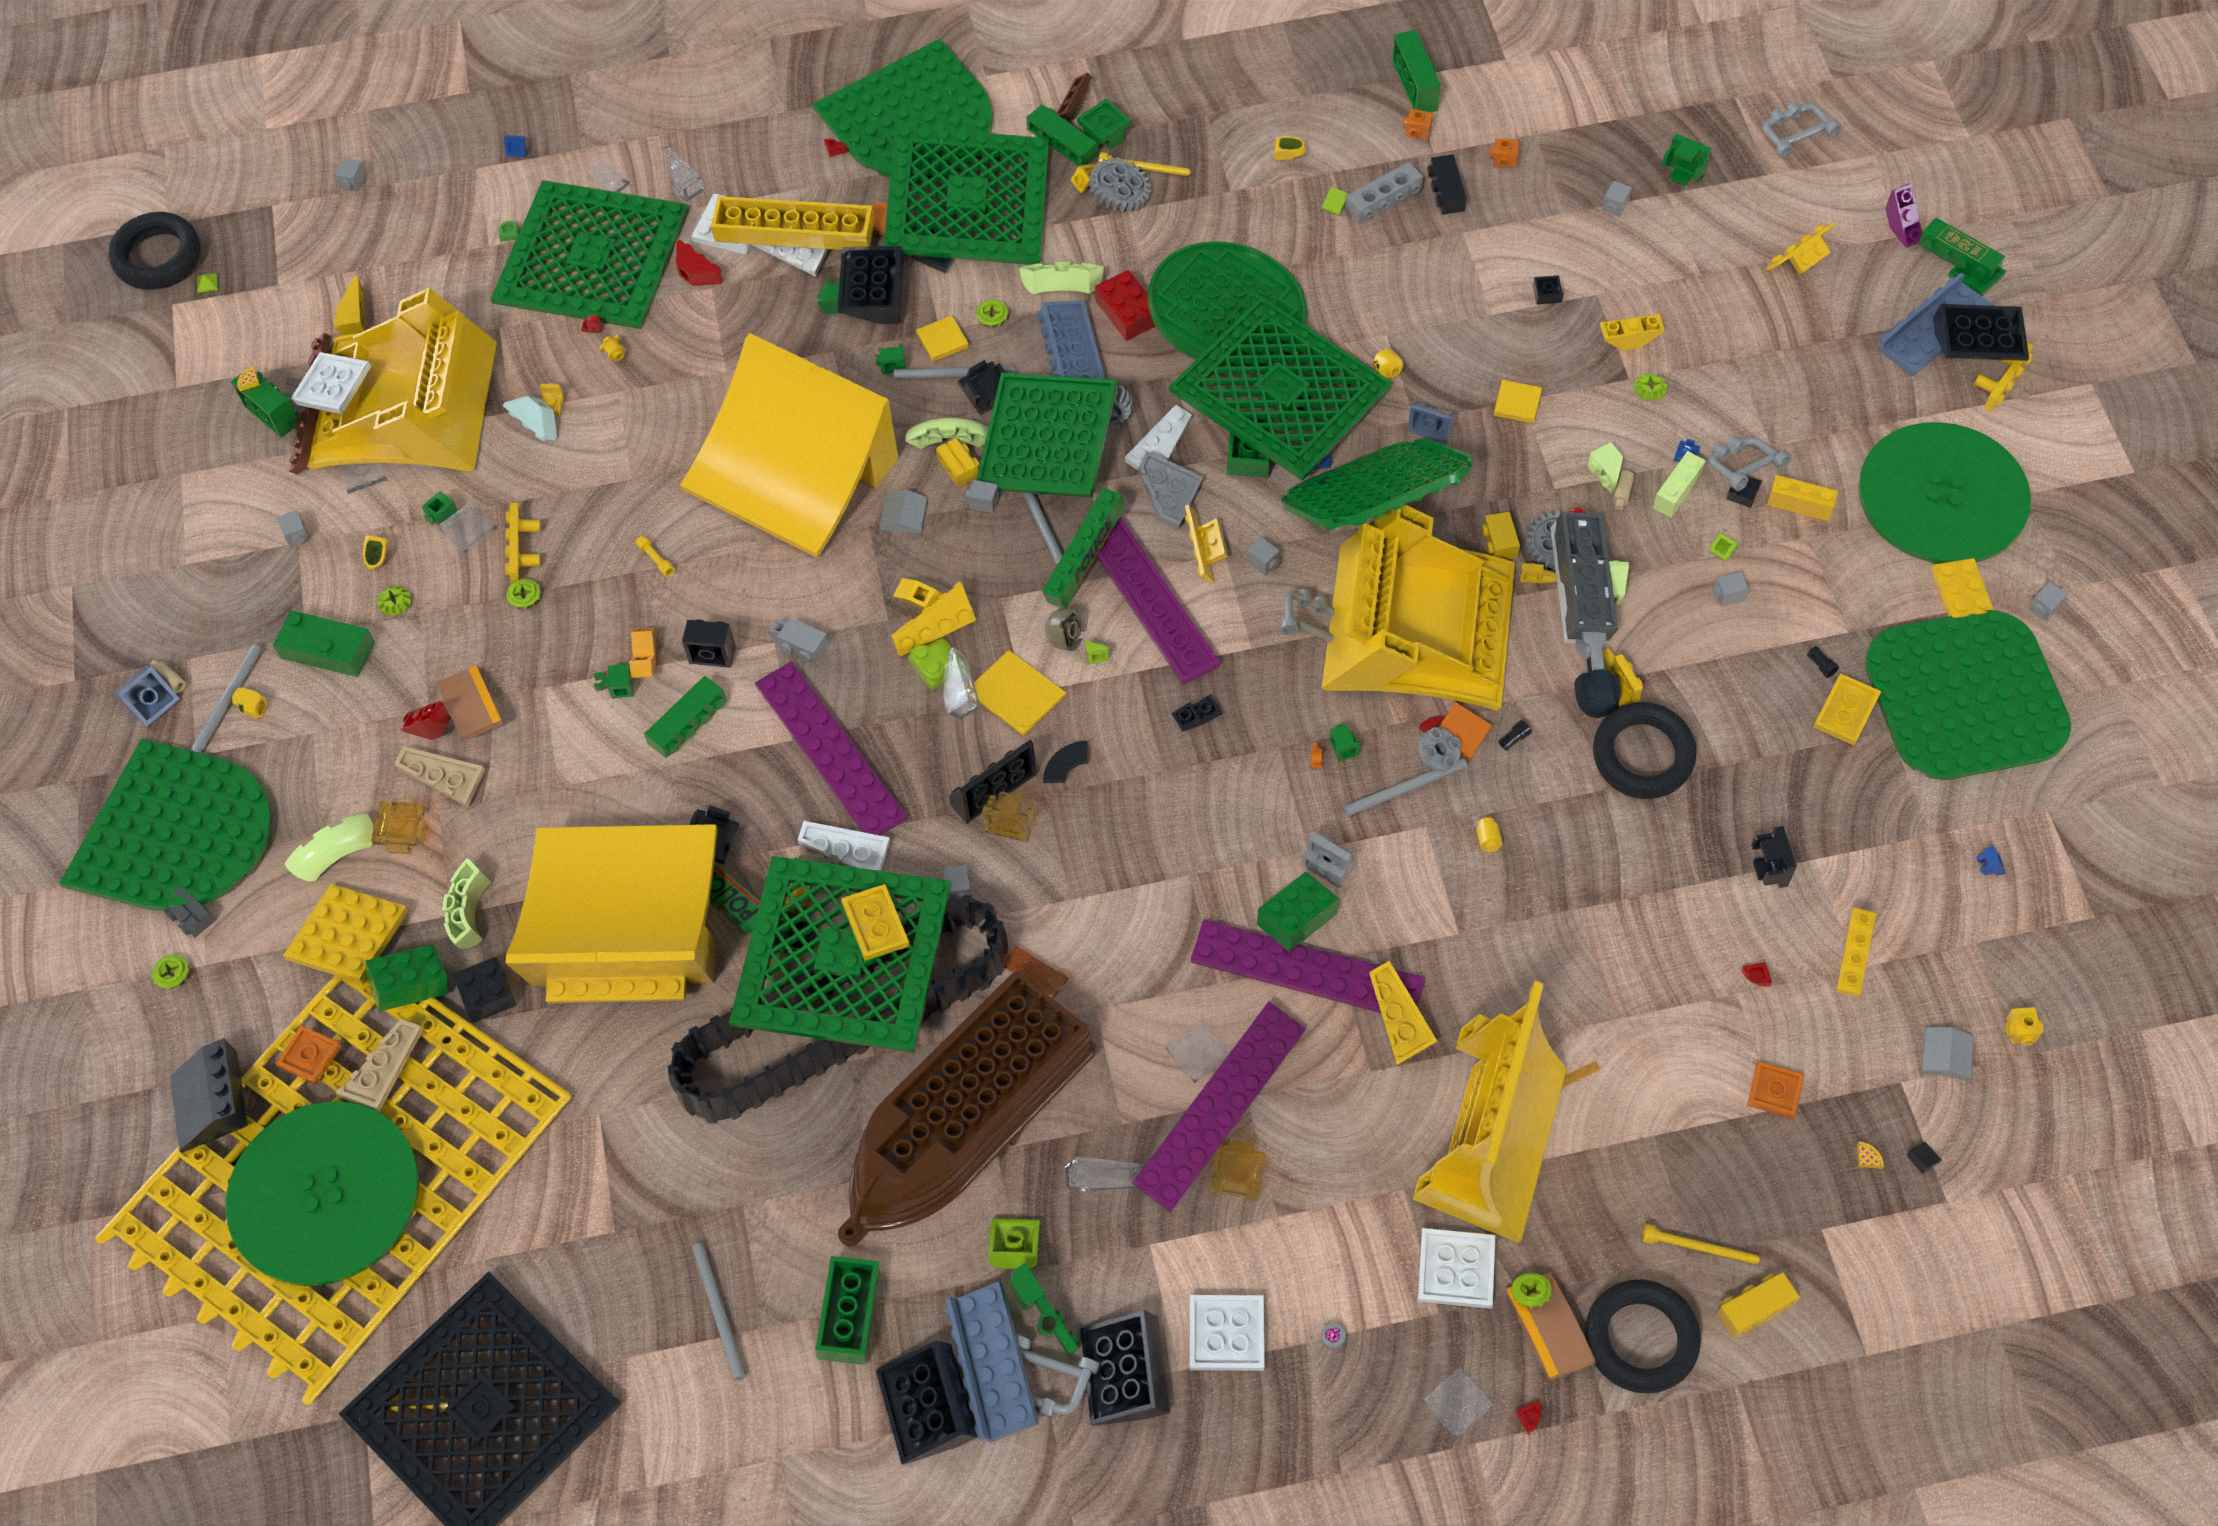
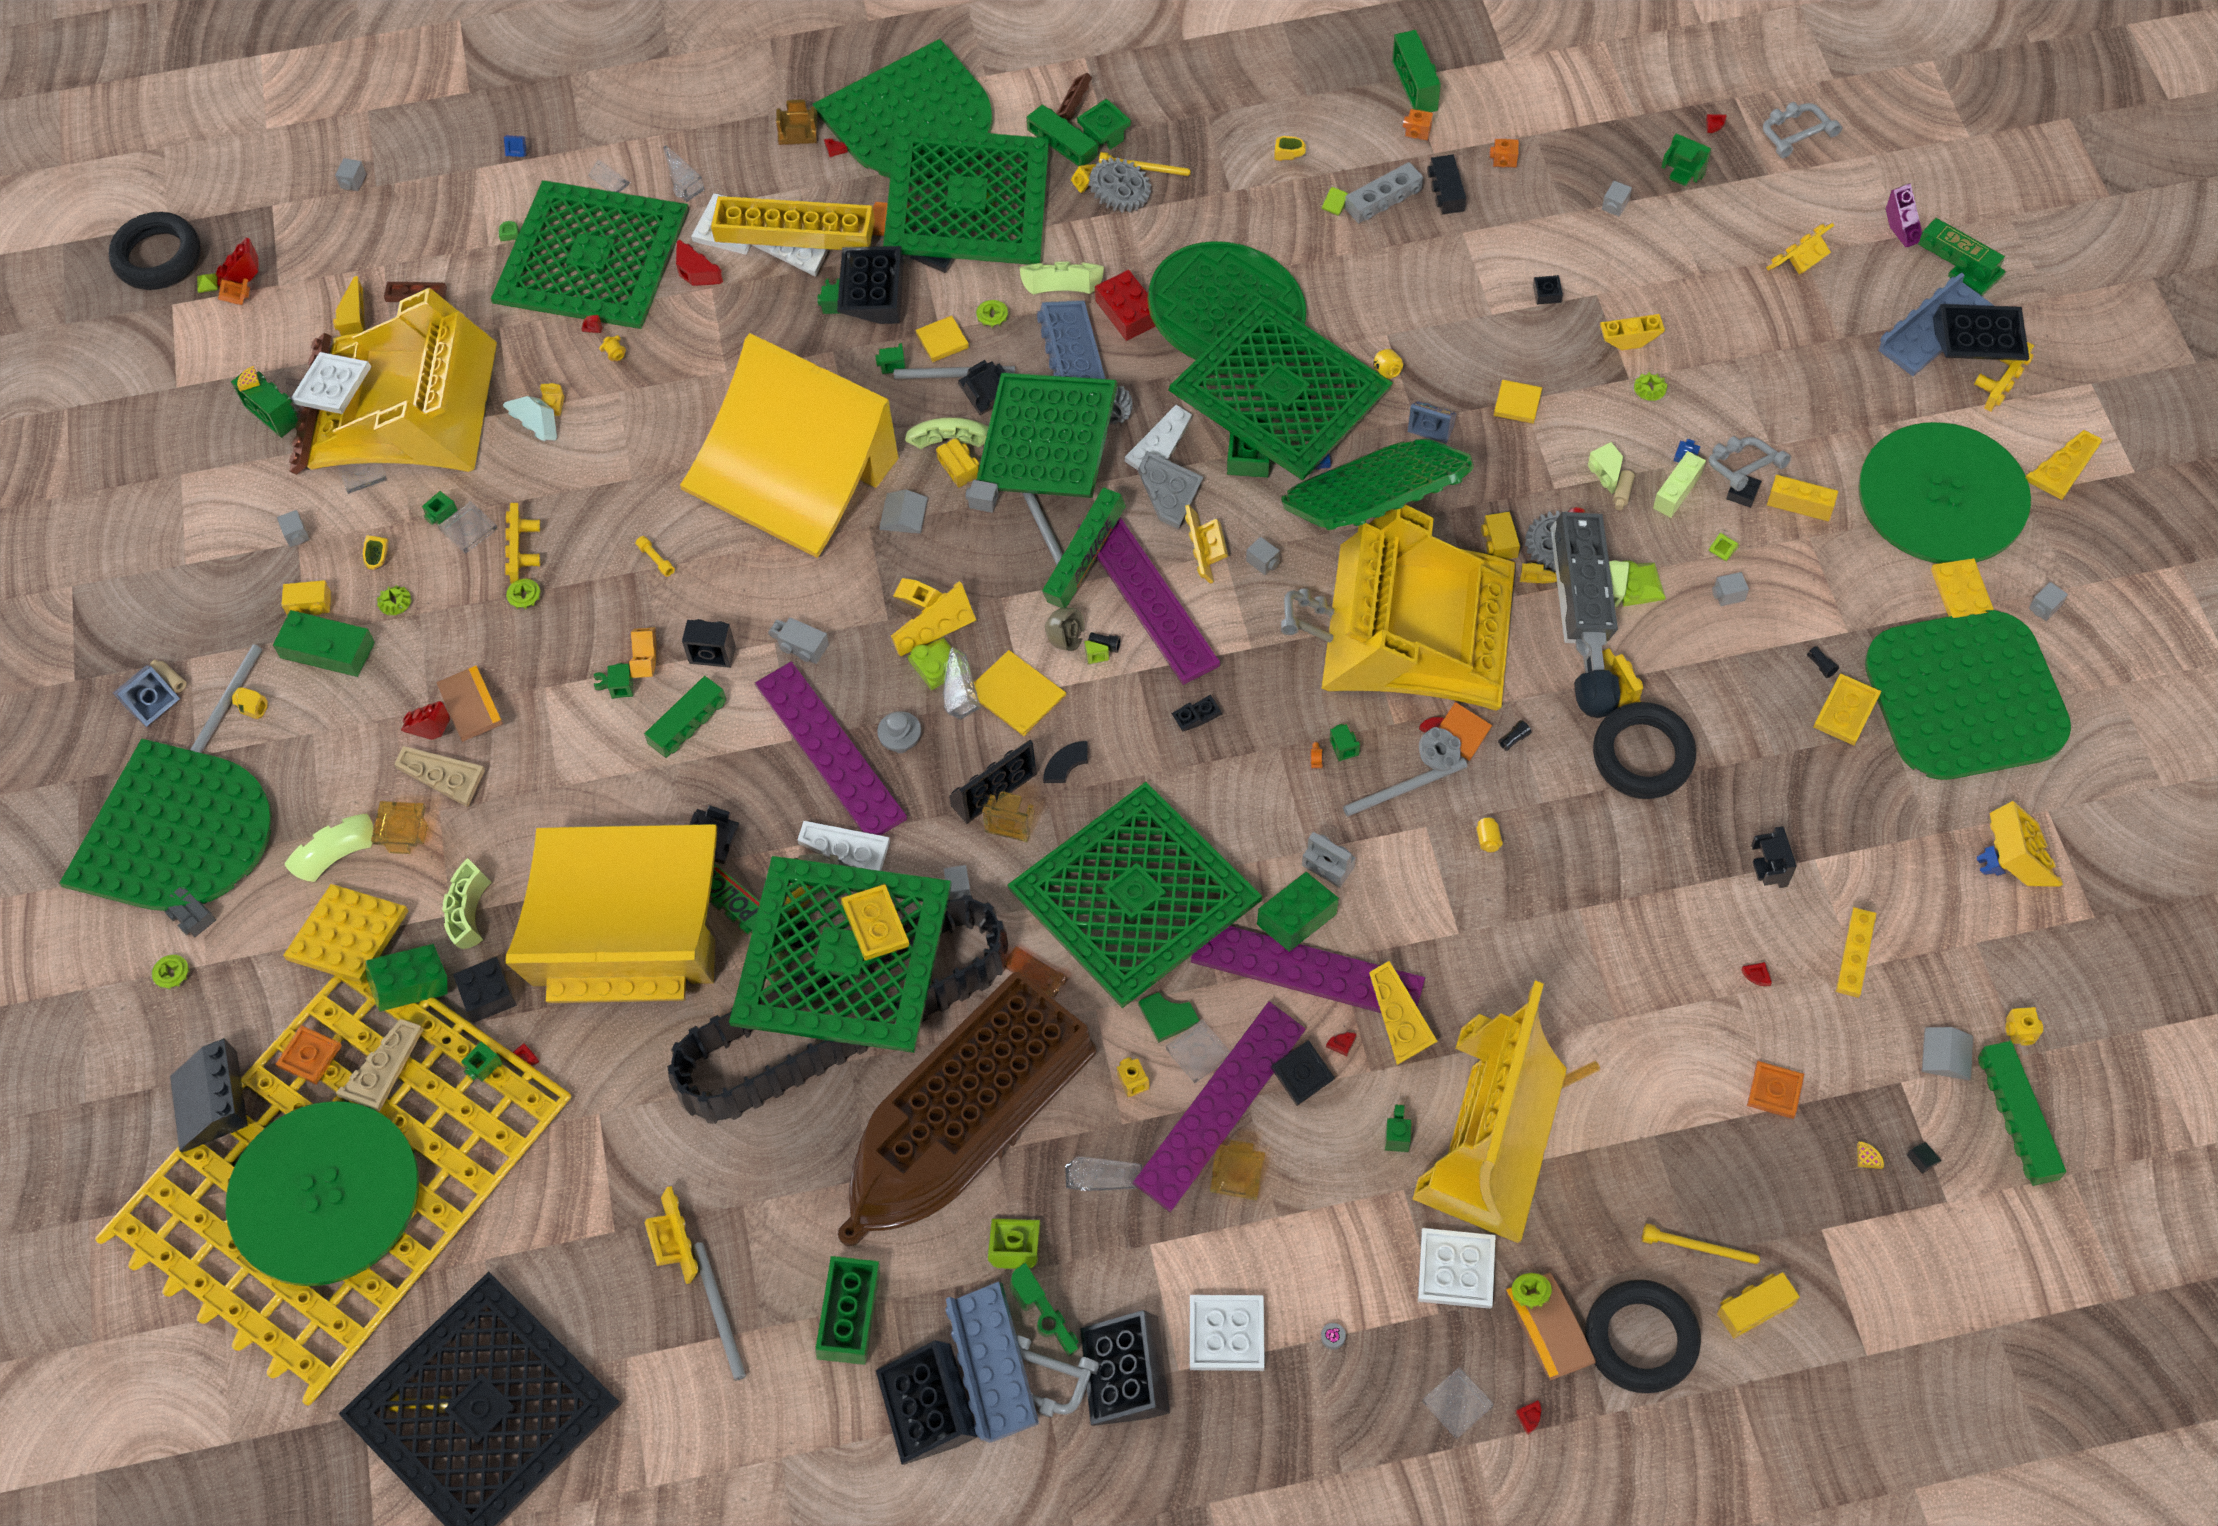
(233, 292): none -> orange bracket
(239, 264): none -> red slope
(306, 597): none -> yellow brick
(400, 290): none -> copper plate
(480, 1062): none -> green brick
(526, 1055): none -> red tile
(669, 1237): none -> yellow bracket
(797, 123): none -> pearl gold panel
(899, 731): none -> light grey plate
(1111, 641): none -> black pin
(1134, 894): none -> green plate
(1134, 1083): none -> yellow brick
(1167, 1018): none -> green tile
(1302, 1072): none -> black plate
(1342, 1043): none -> red tile
(1398, 1131): none -> green brick
(1642, 584): none -> lime slope
(1715, 122): none -> red tile
(2021, 1113): none -> green brick
(2022, 846): none -> yellow wedge
(2066, 465): none -> yellow wing

